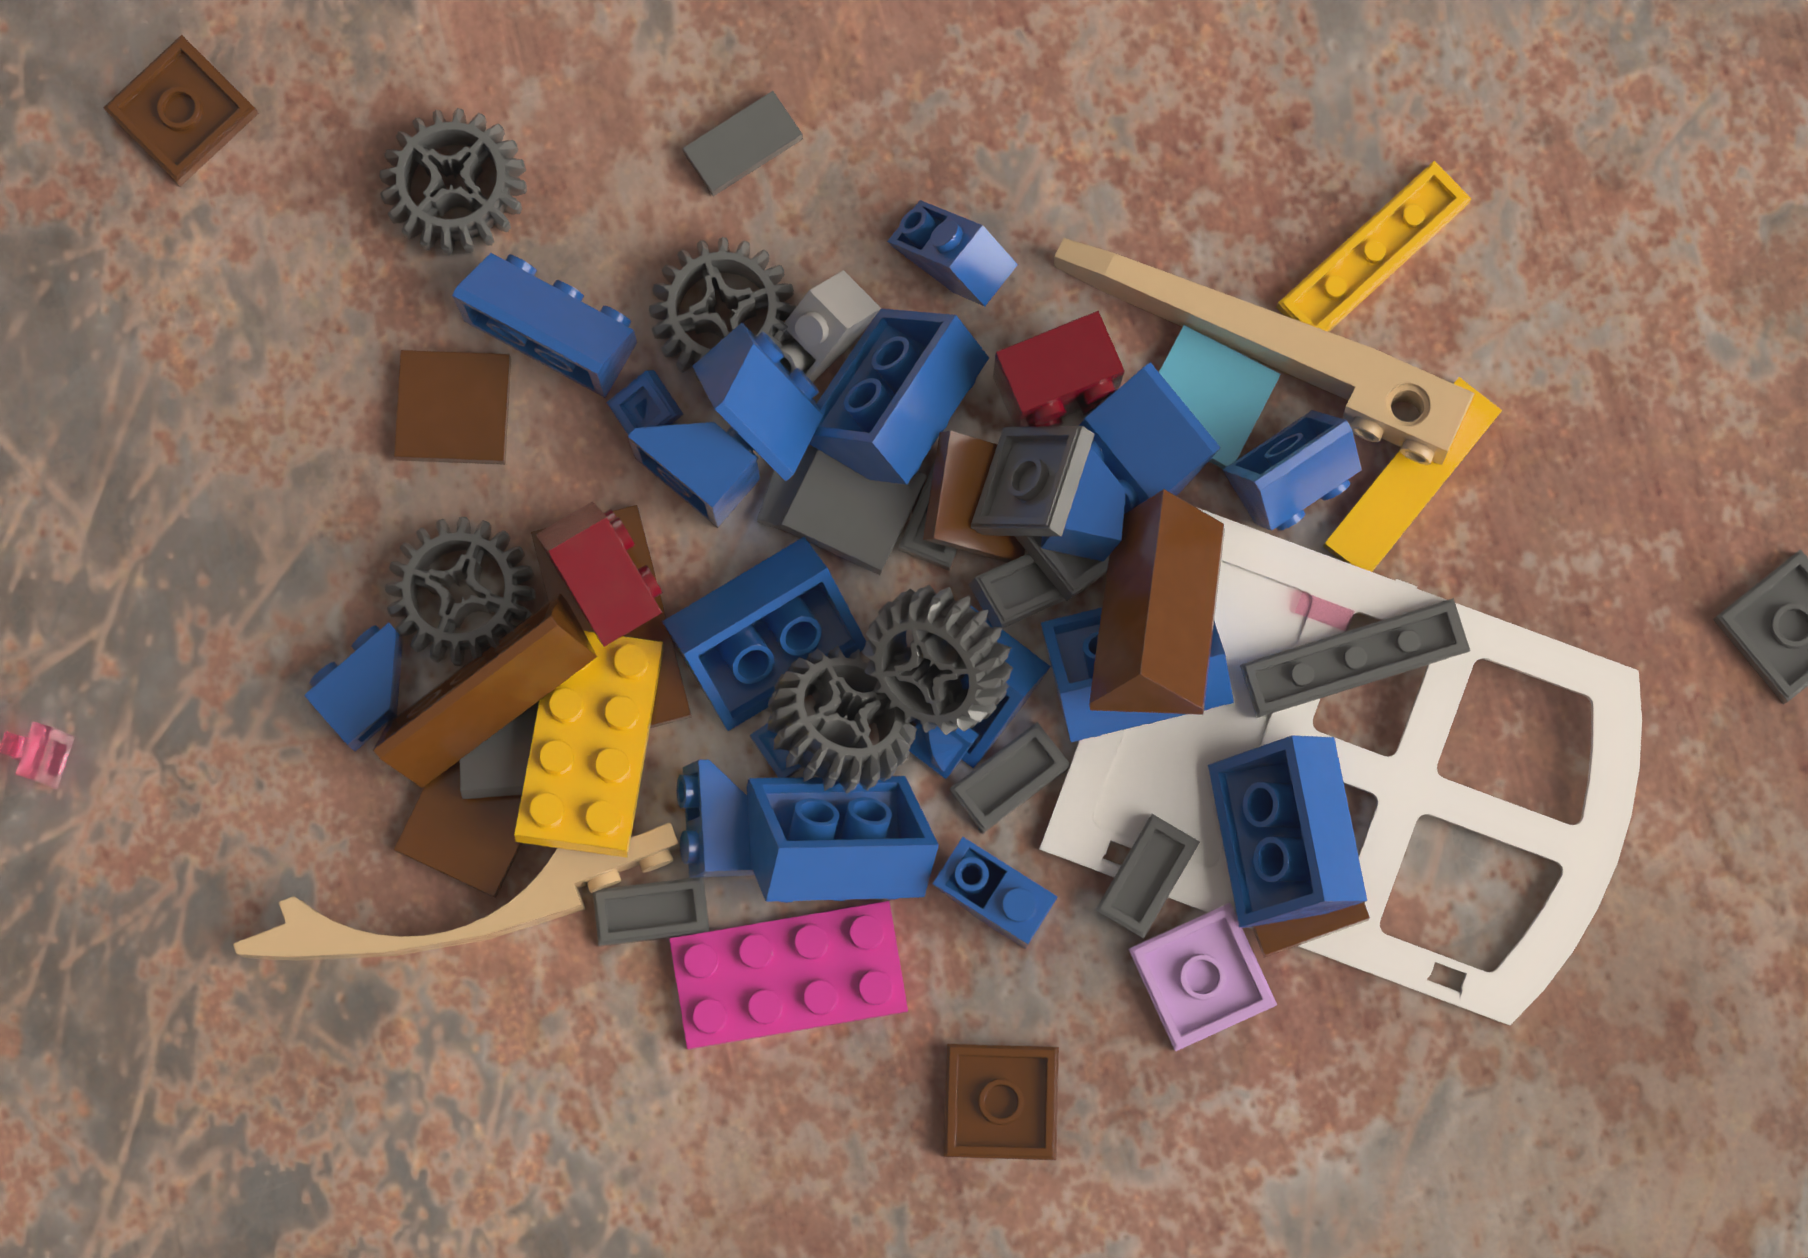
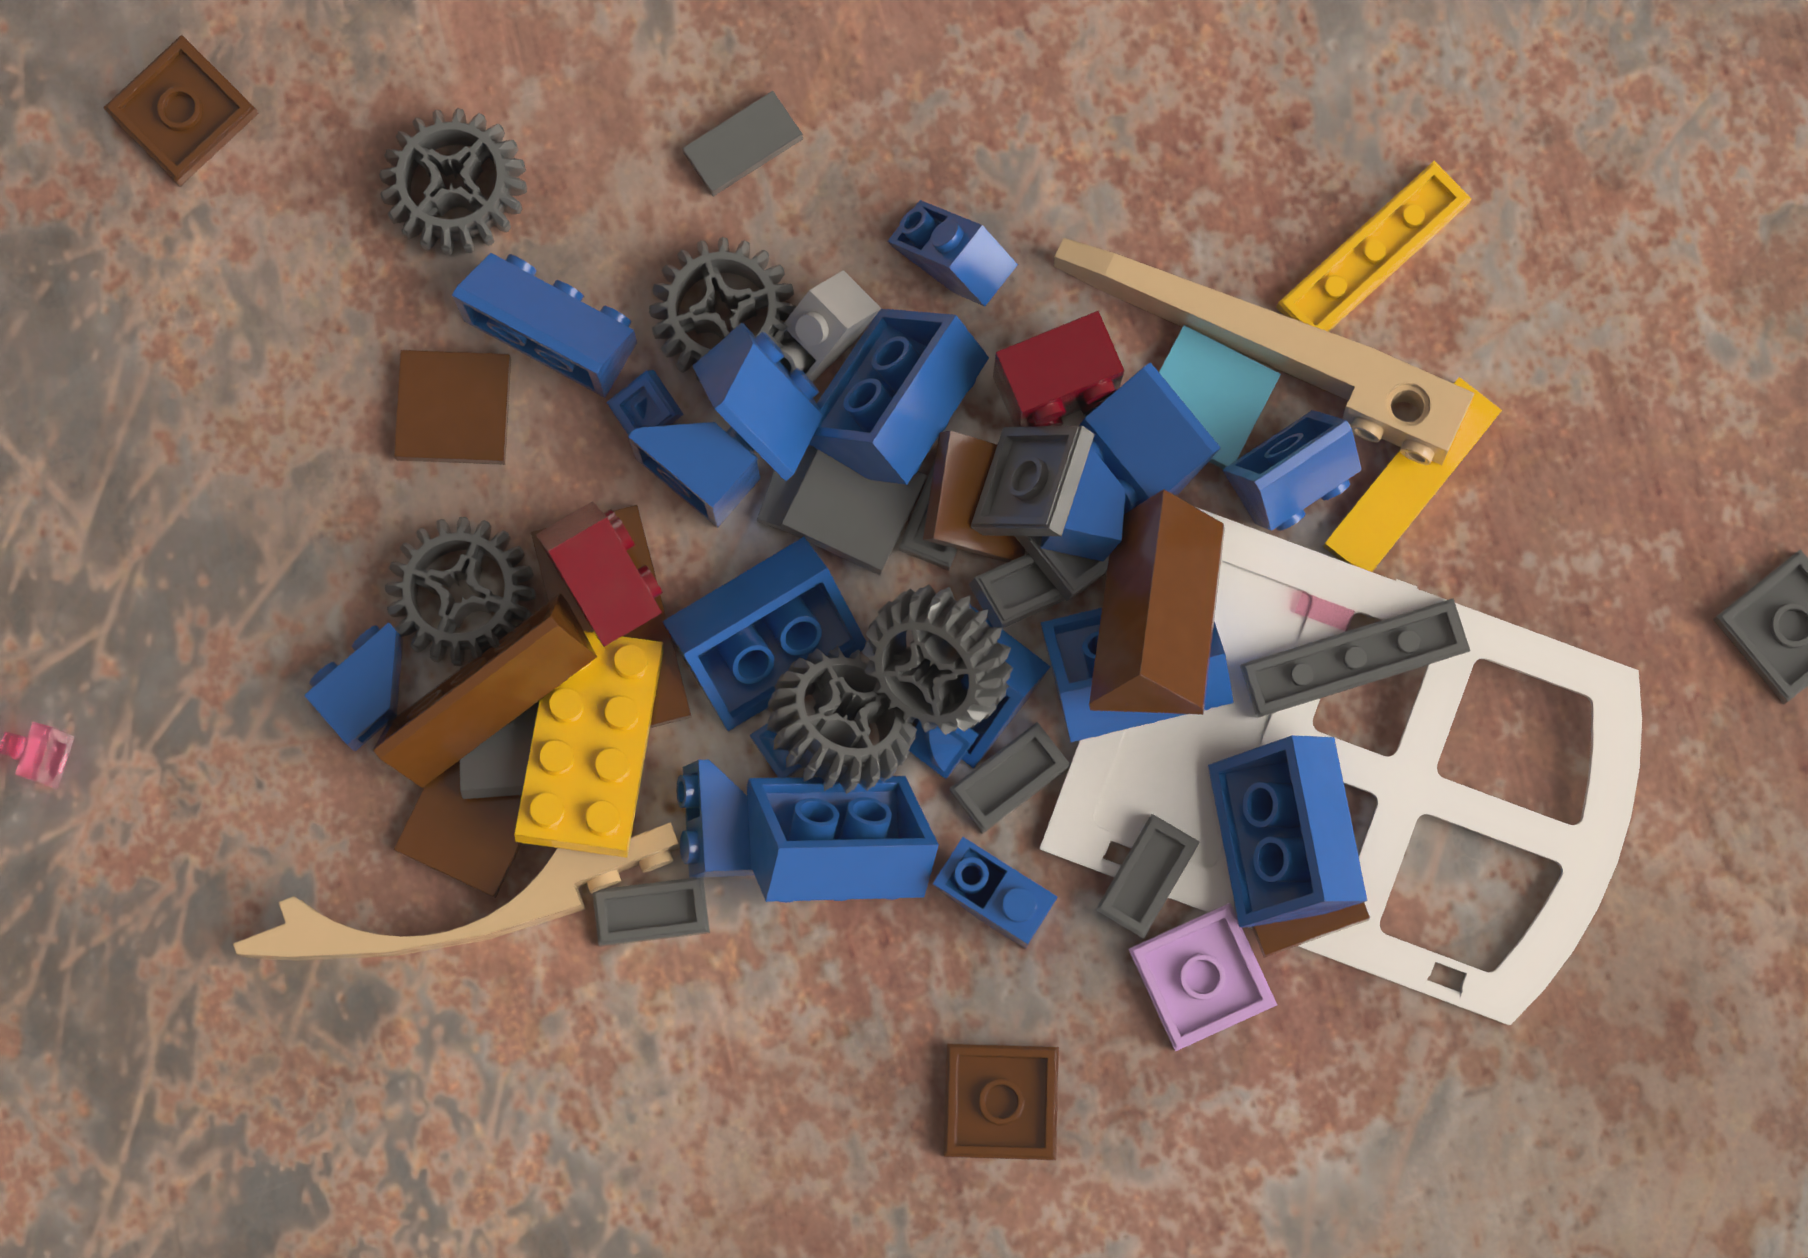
(788, 975): dark pink plate -> none

